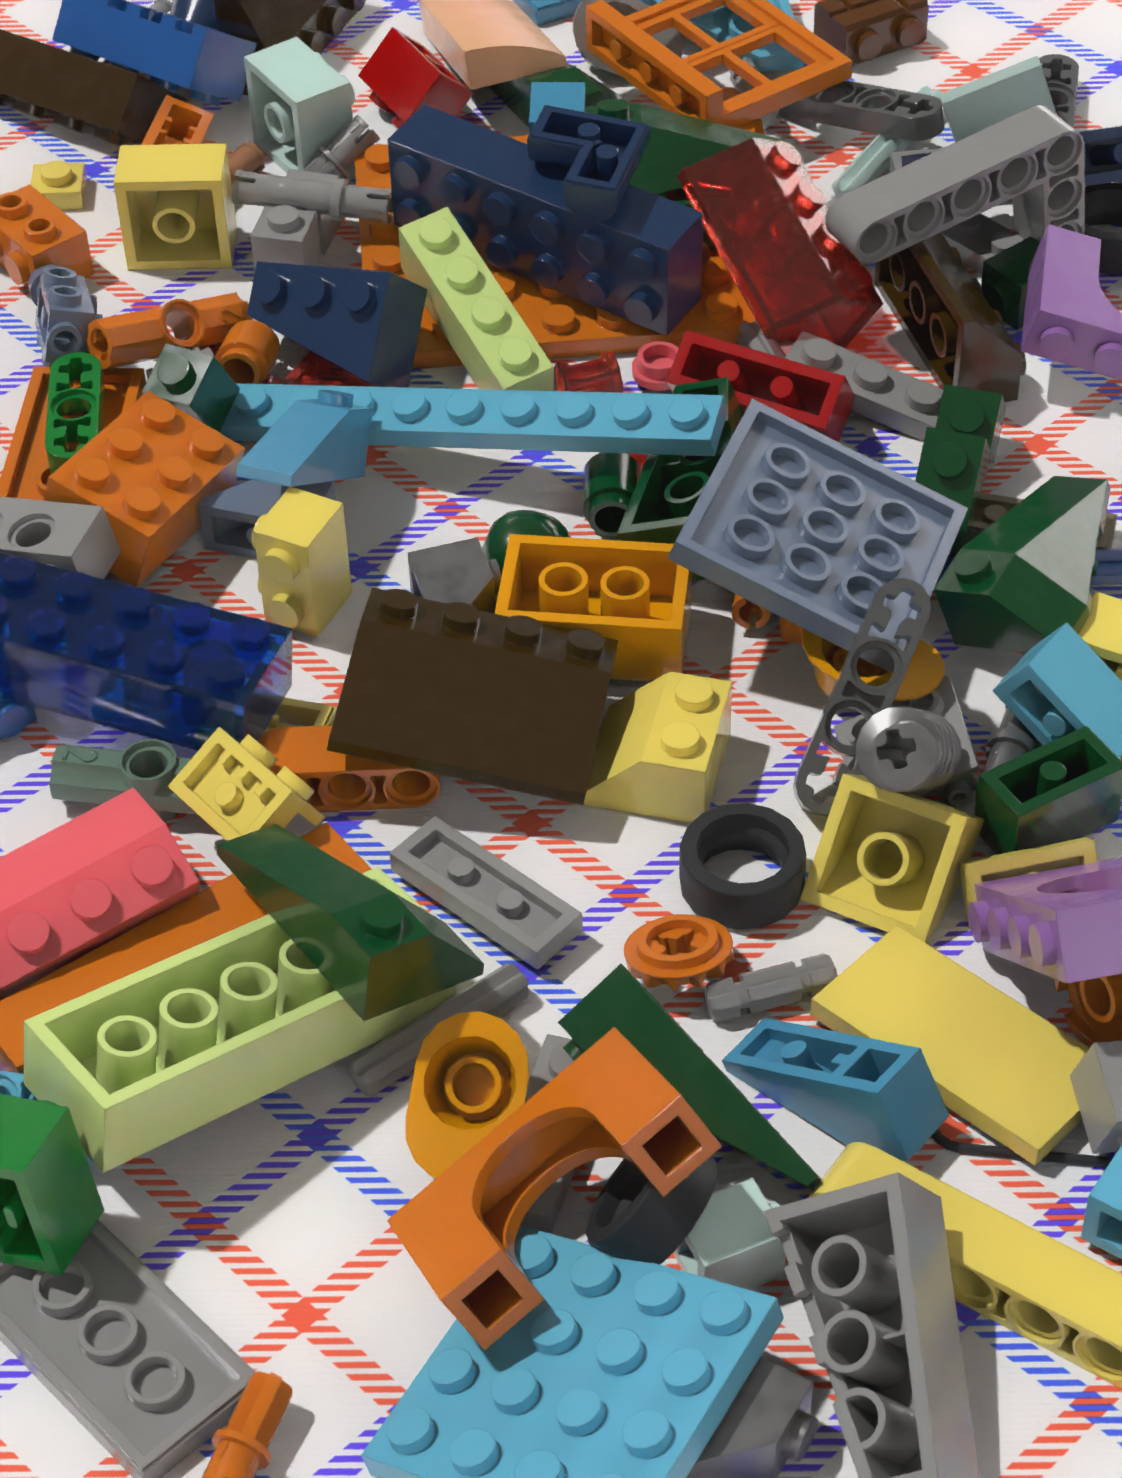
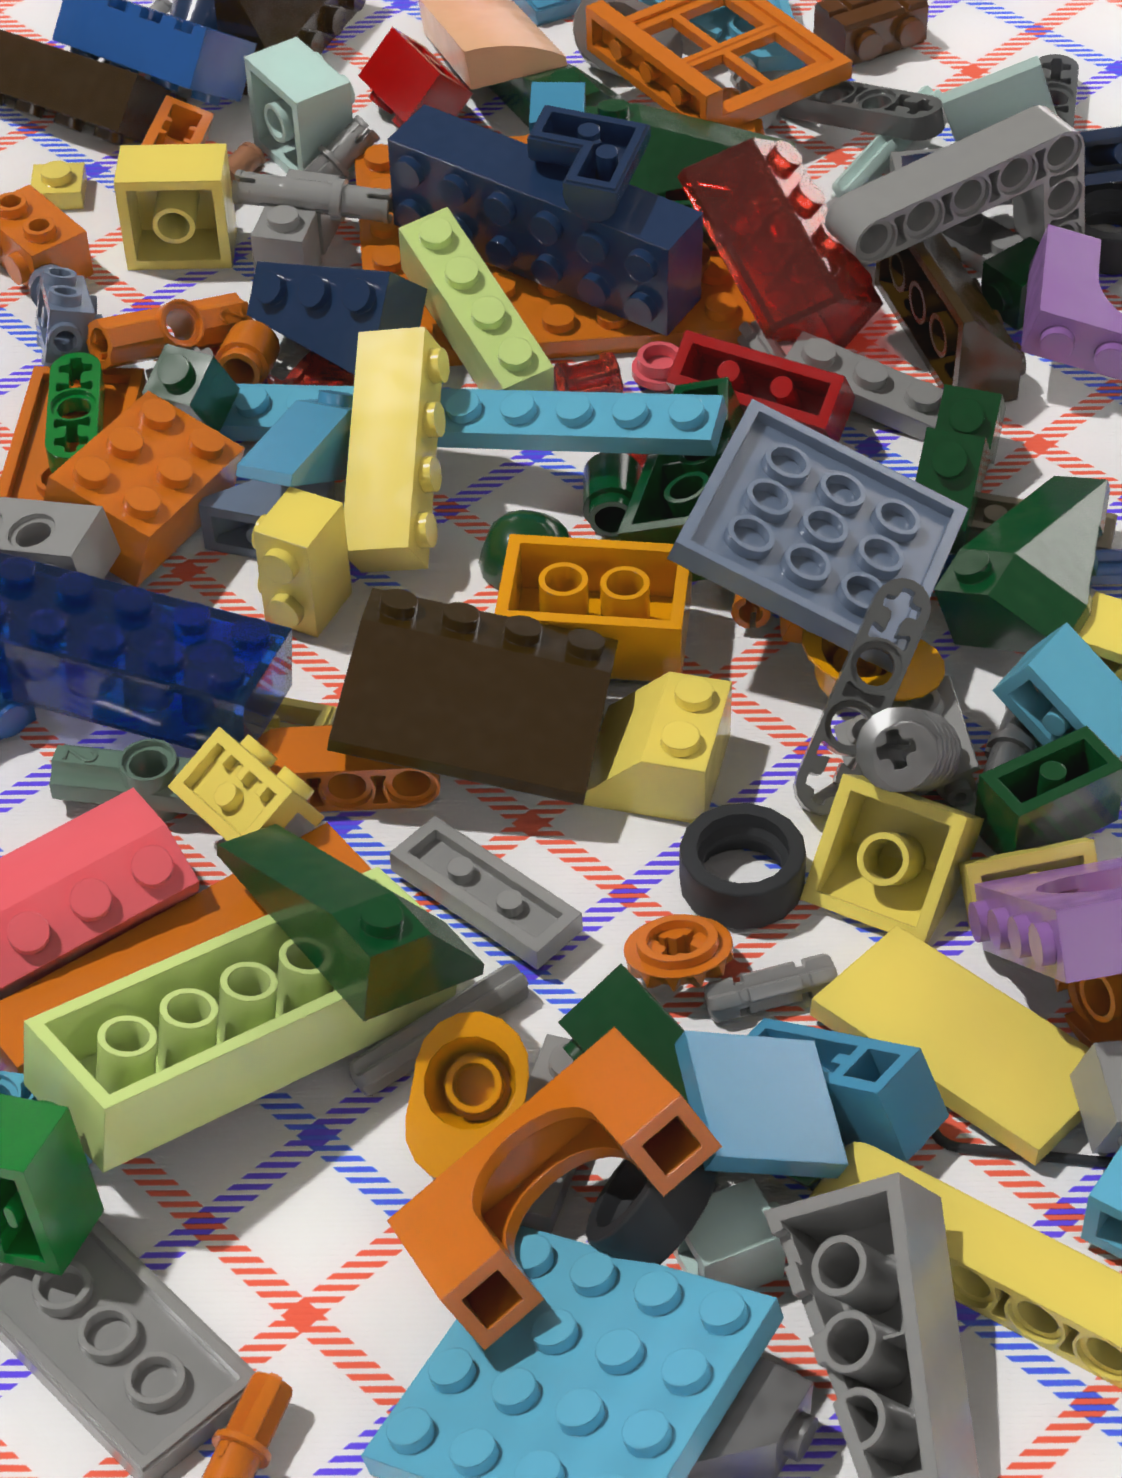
(394, 449): none -> light yellow brick
(455, 574): flat silver slope -> none
(762, 1104): none -> dark azure tile

